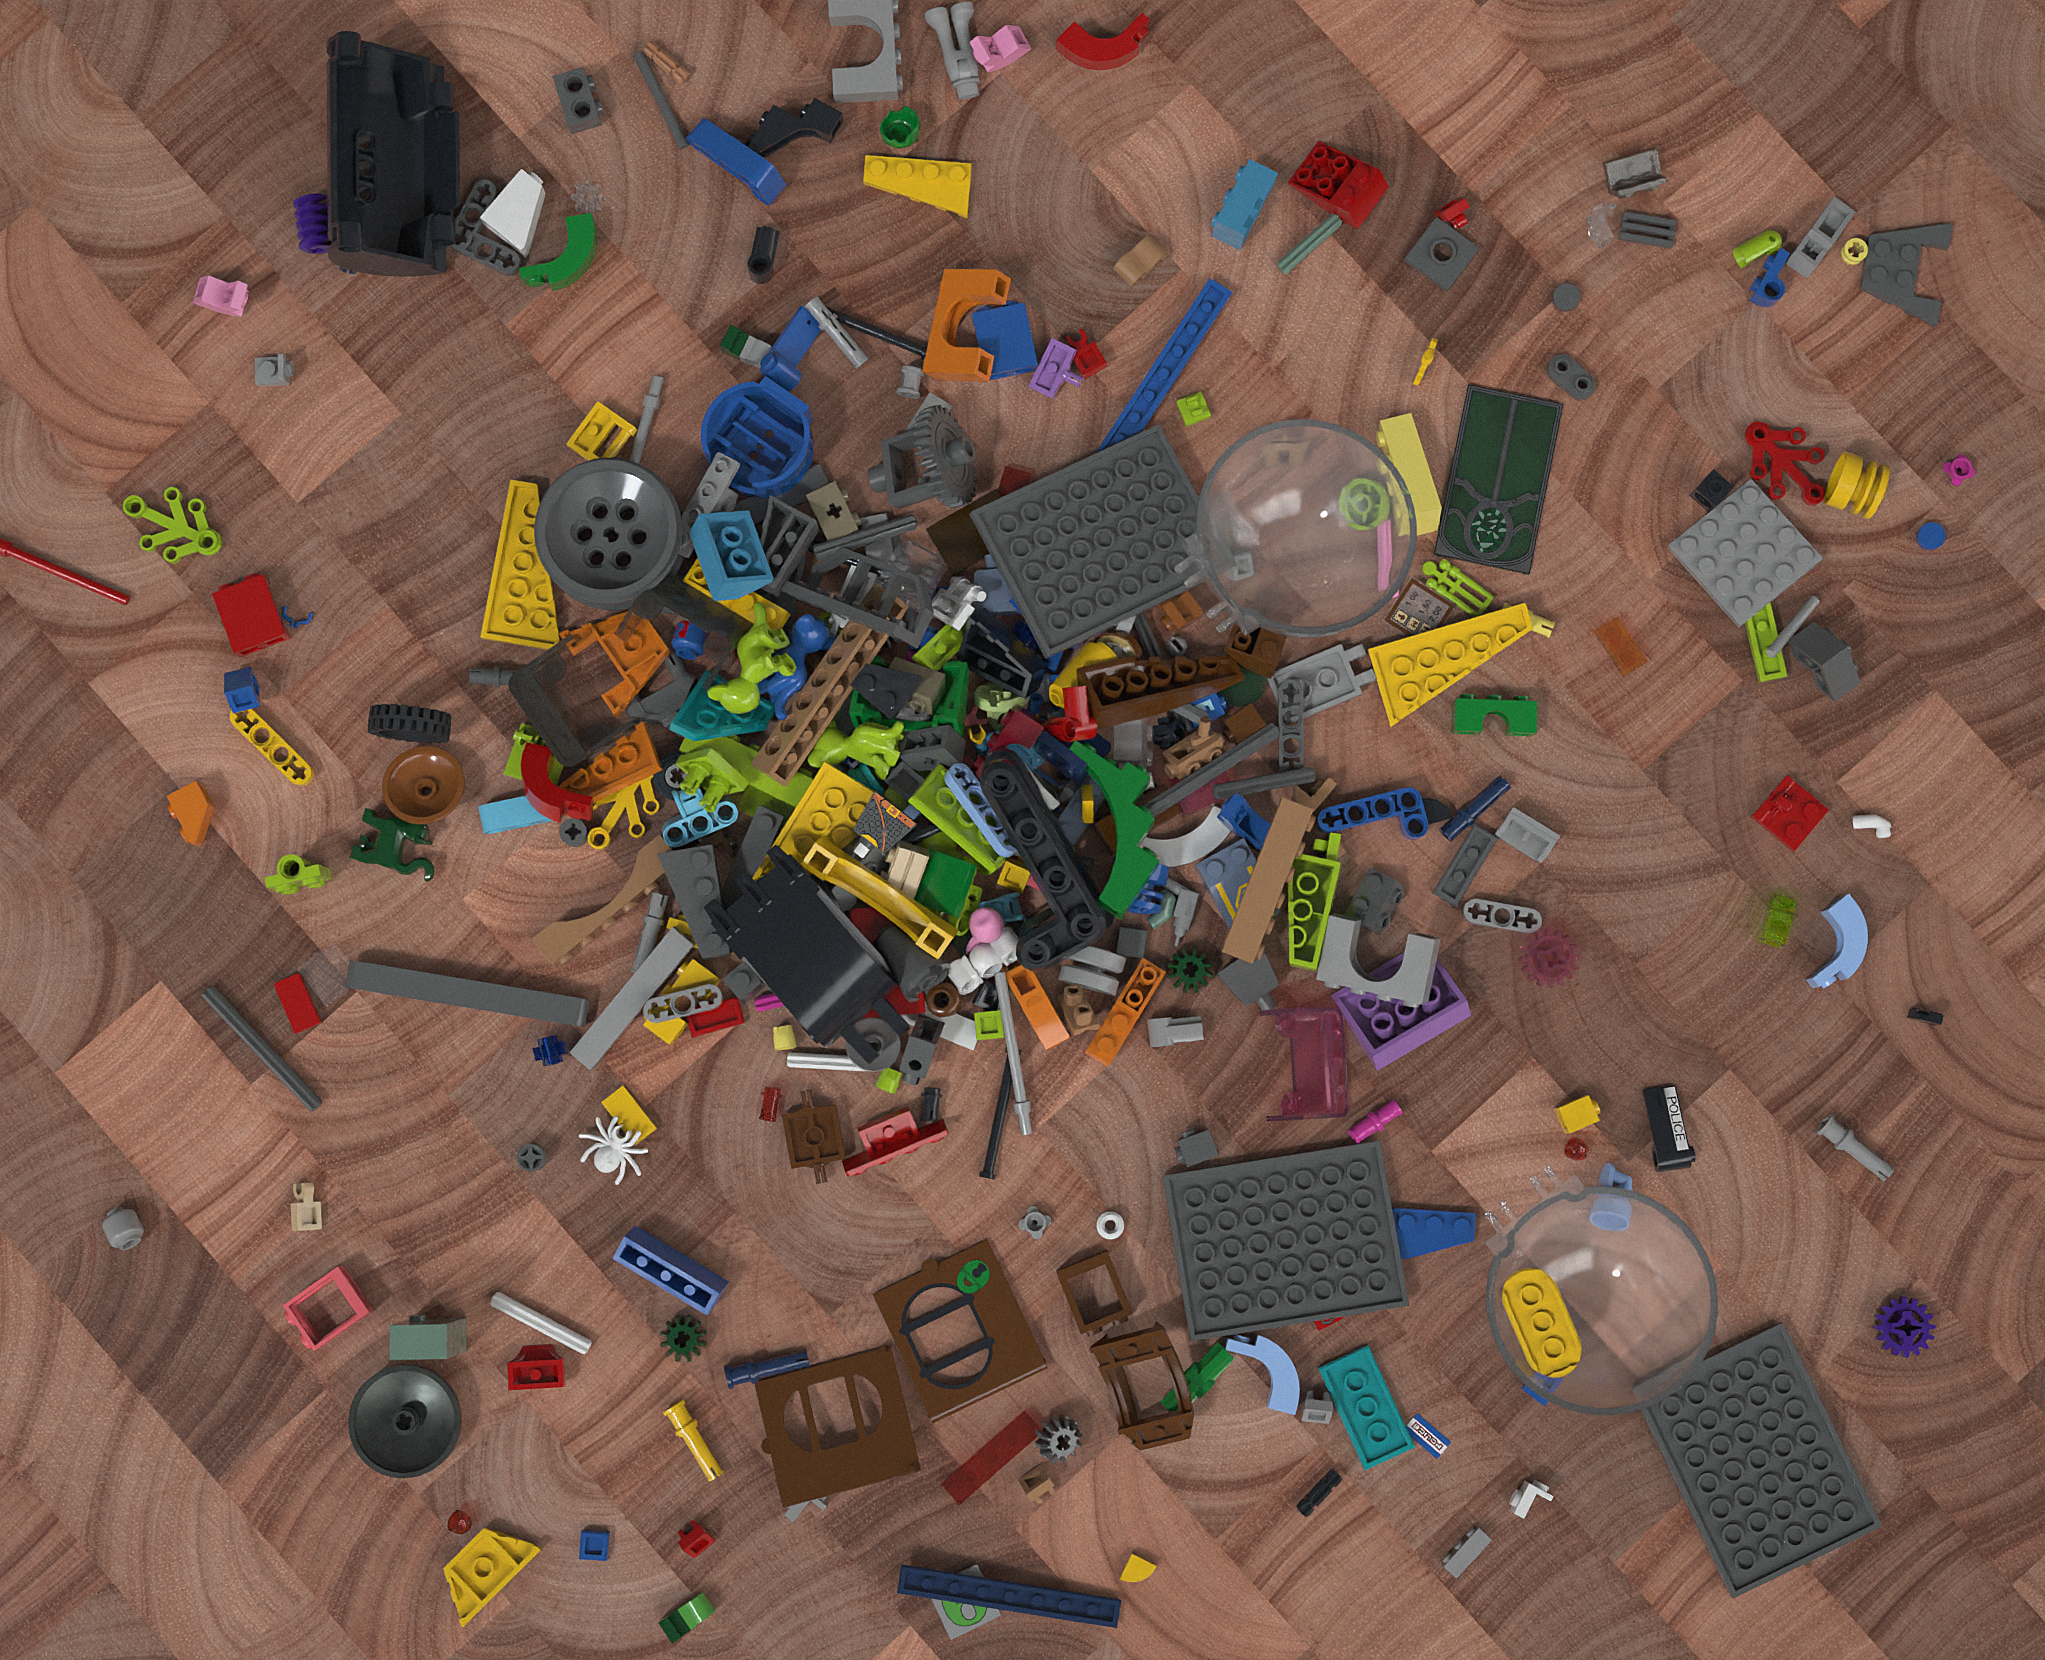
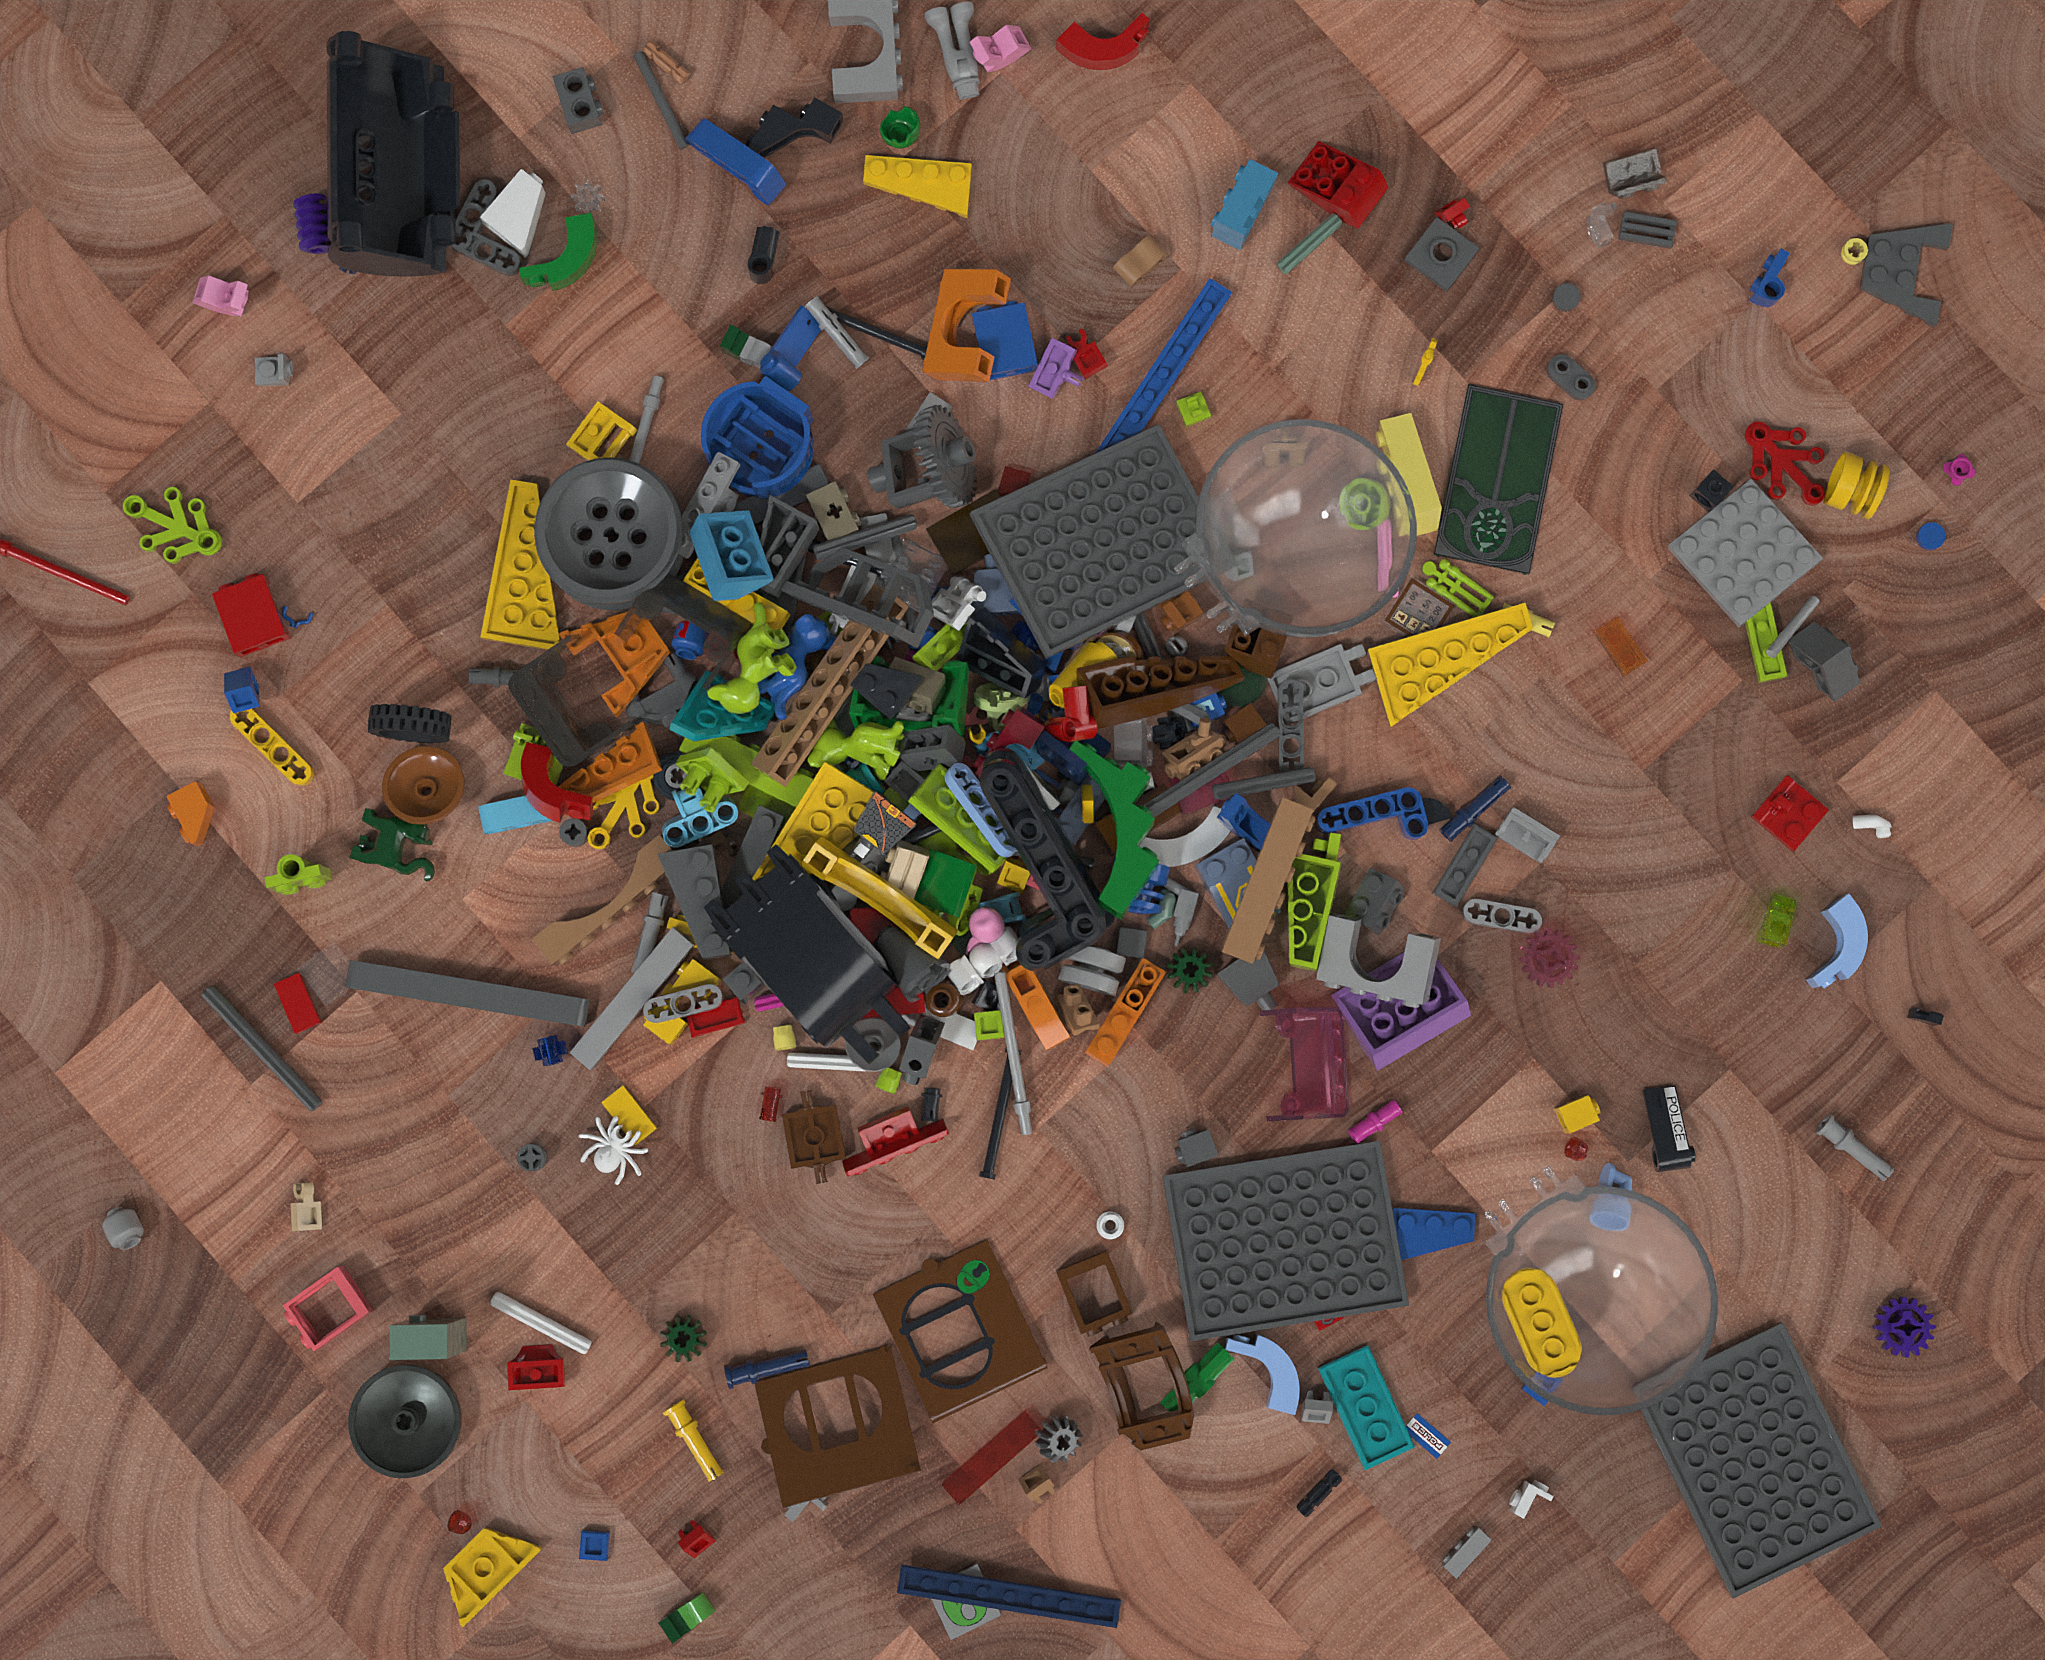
(670, 1270): blue brick -> none
(910, 382): light grey bush -> none
(1035, 1230): light grey plate -> none
(1137, 1569): yellow tile -> none
(1170, 1031): light grey piece -> none
(1517, 714): green arch -> none
(1757, 247): lime piece -> none
(1820, 237): light grey slope -> none

